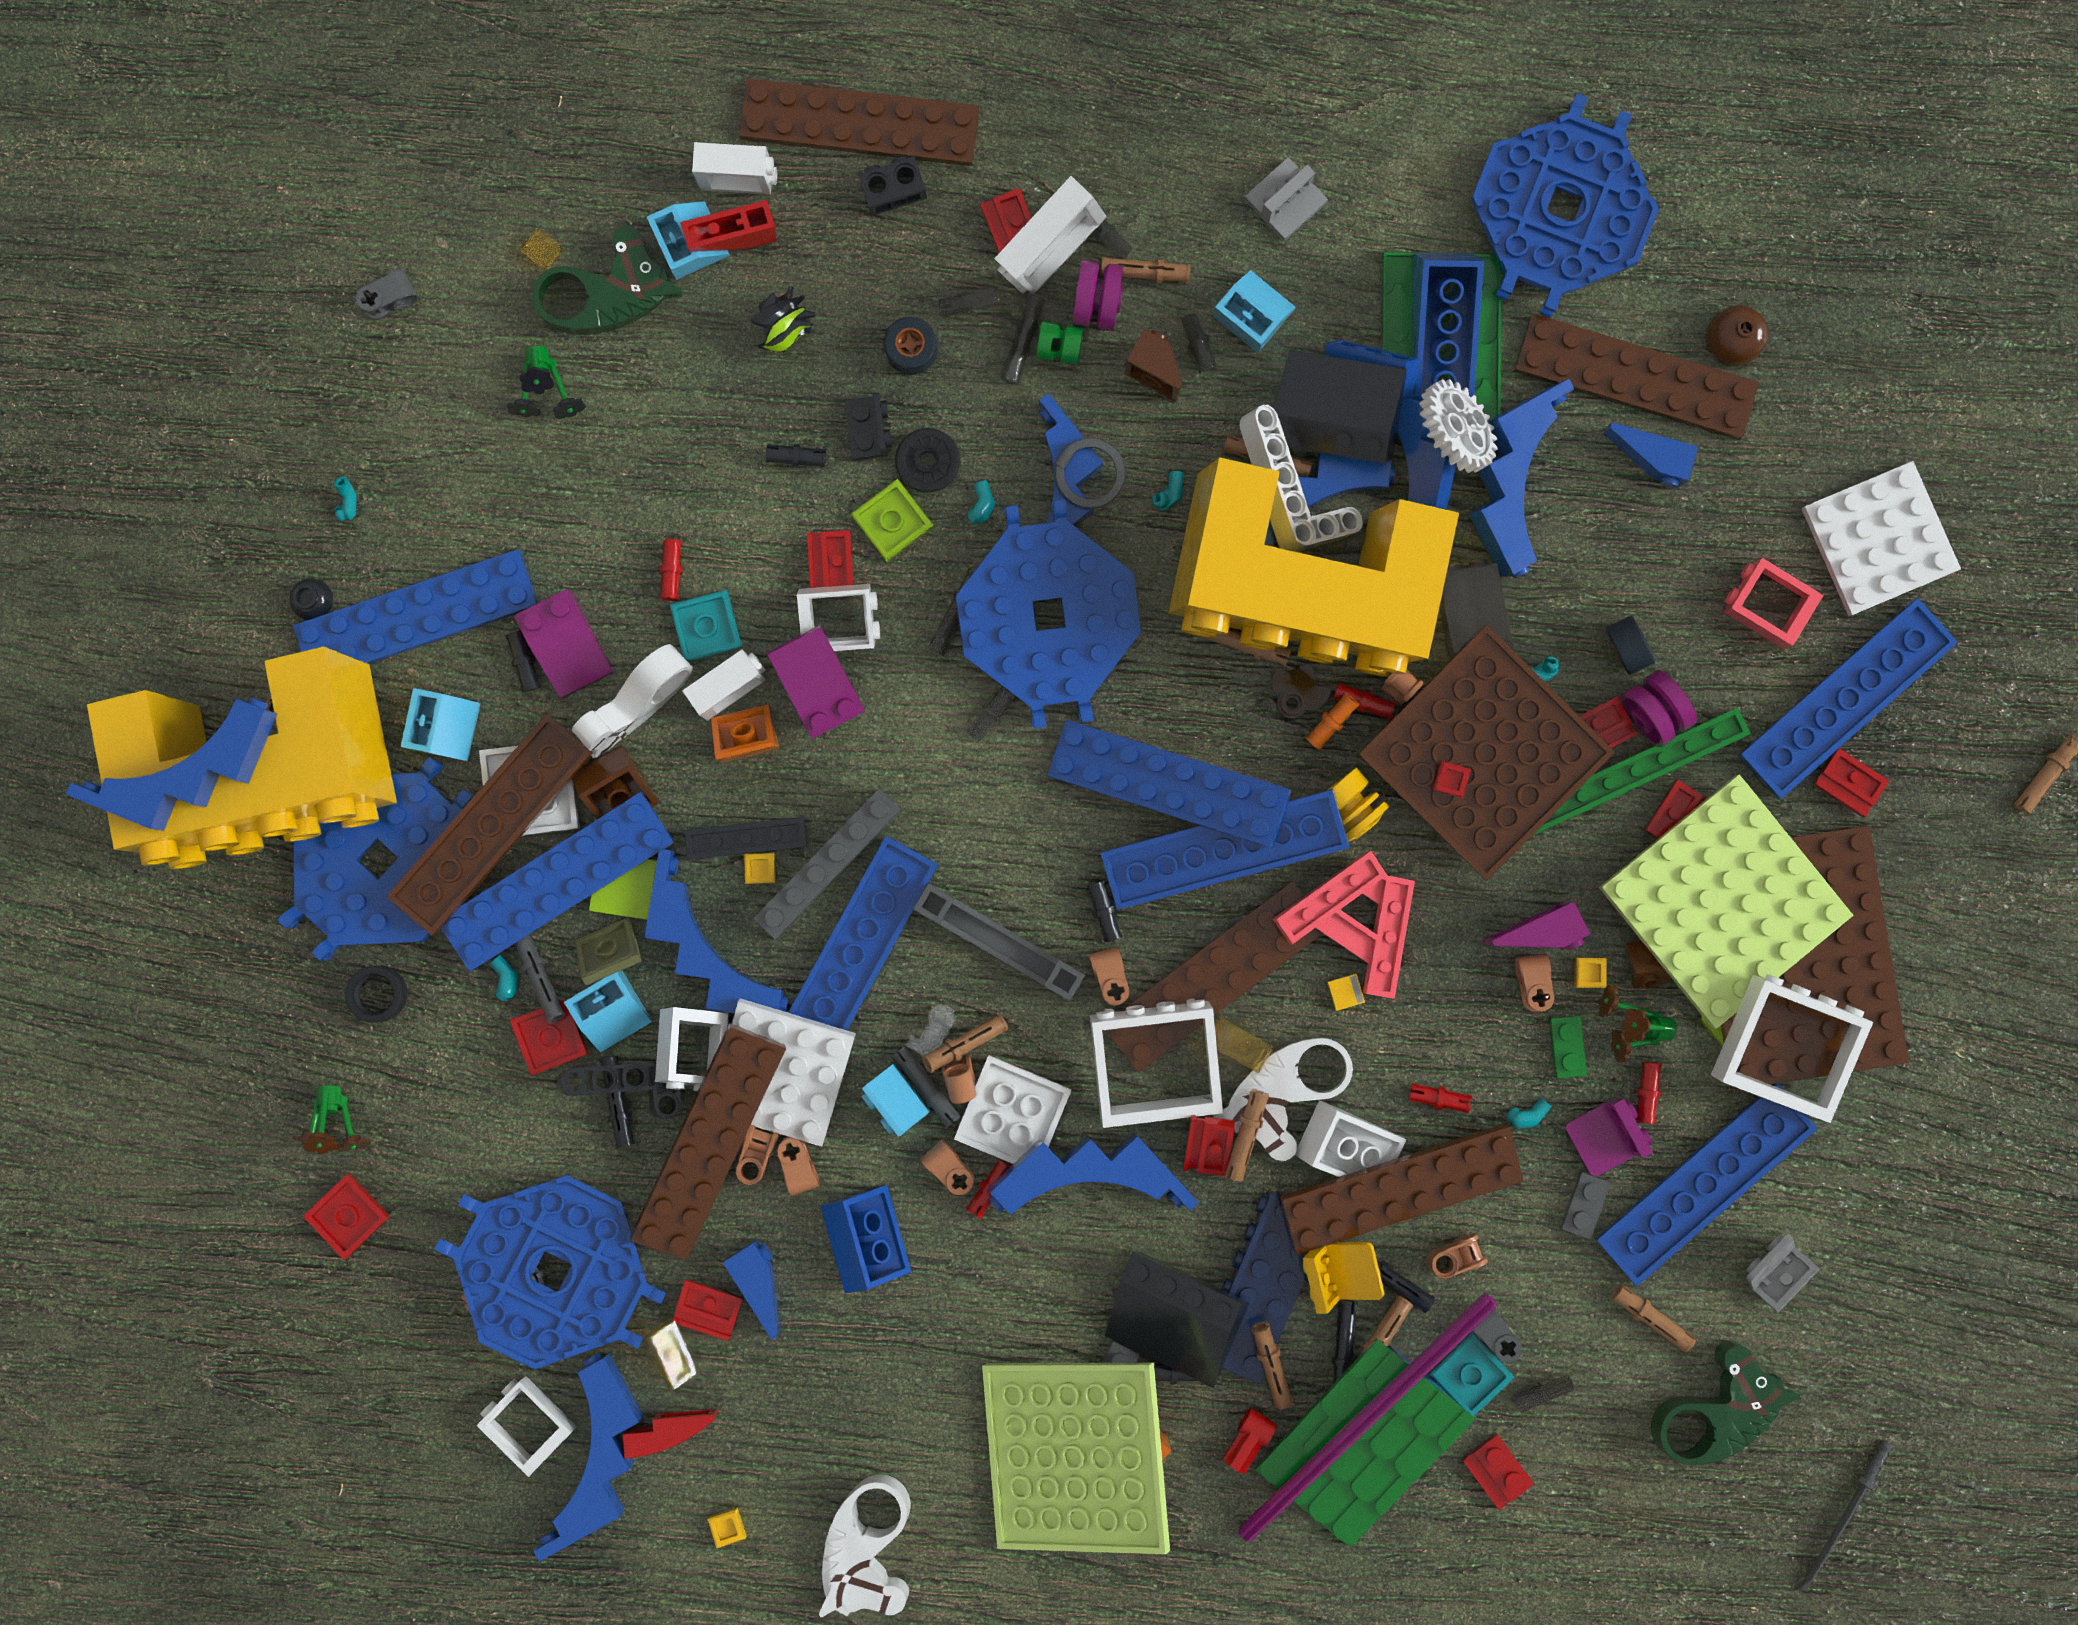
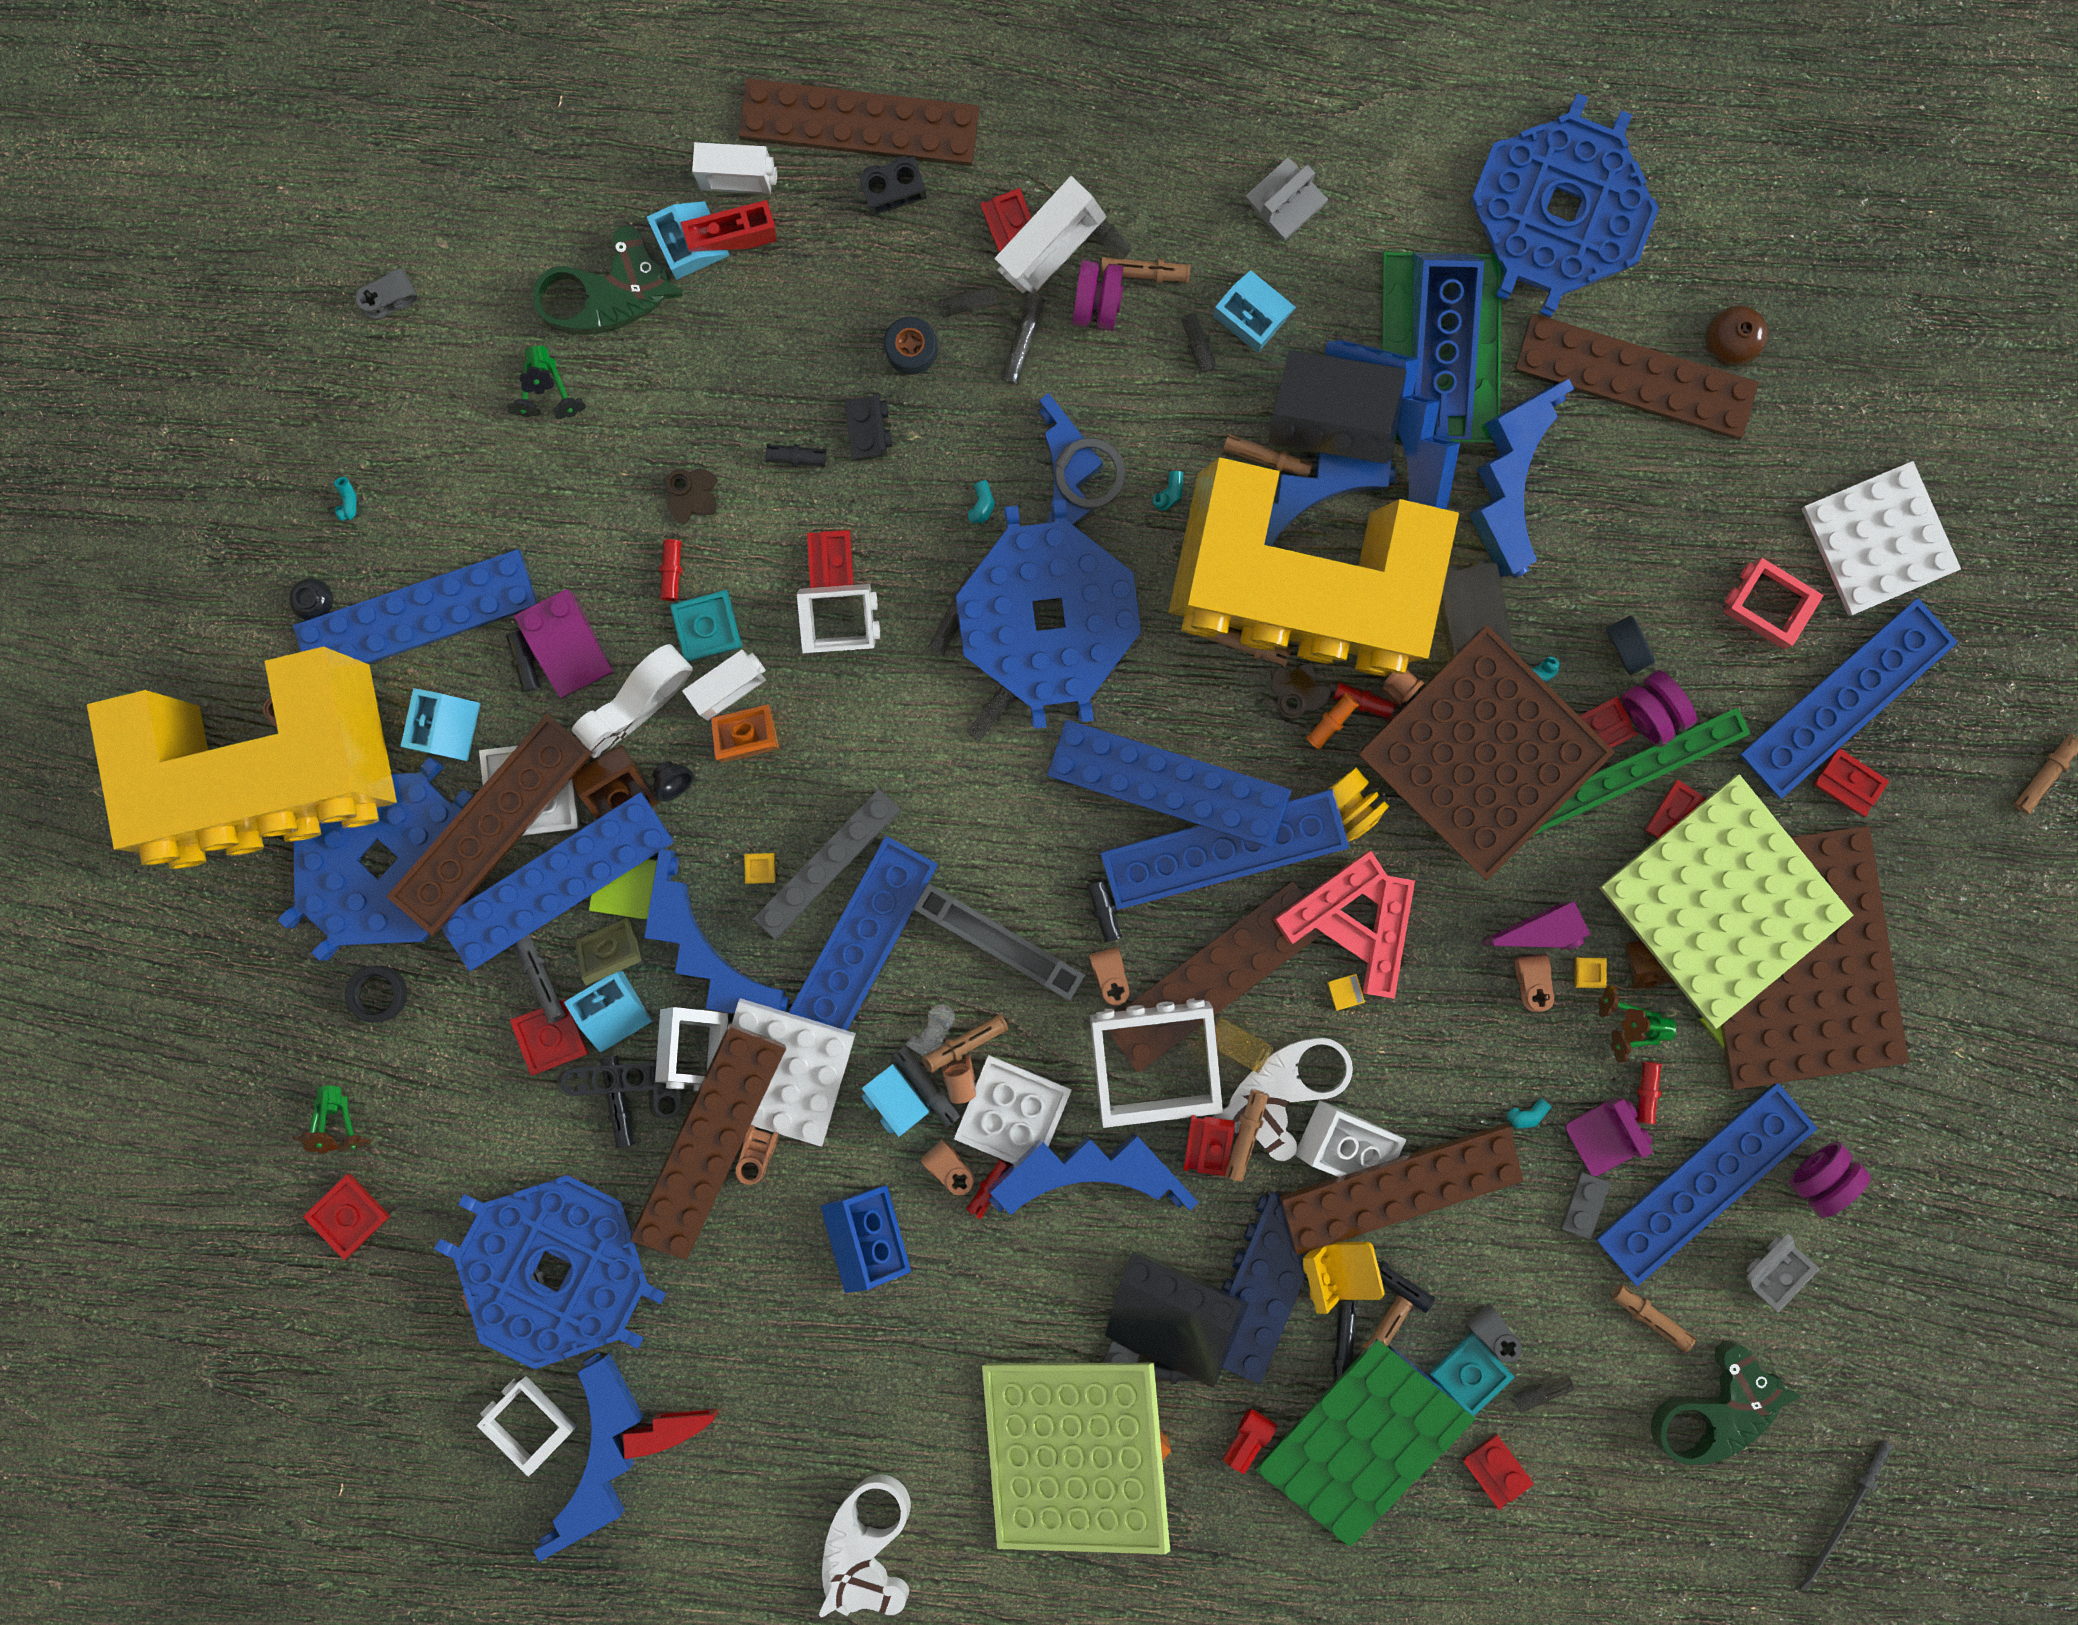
(151, 798): blue arch -> none
(508, 978): teal arm -> none
(541, 249): clear yellow plate -> none
(671, 780): none -> black piece
(671, 1354): clear yellow plate -> none
(693, 497): none -> dark brown plate
(707, 1309): red plate -> none
(726, 1527): yellow tile -> none
(746, 838): black plate -> none
(755, 1278): blue slope -> none
(782, 321): black hair -> none
(799, 1170): nougat piece -> none
(816, 682): magenta slope -> none
(892, 520): lime tile -> none
(933, 442): black wheel -> none
(1070, 343): green wheel -> none
(1154, 365): reddish brown slope -> none
(1263, 1337): medium nougat pin -> none
(1290, 514): white beam -> none
(1368, 1416): magenta axle -> none
(1440, 1098): red pin -> none
(1451, 779): red tile -> none
(1458, 426): white gear -> none
(1462, 1256): nougat piece -> none
(1567, 1046): green plate -> none
(1656, 455): blue slope -> none
(1744, 1025): white window -> none
(1830, 1179): none -> magenta wheel

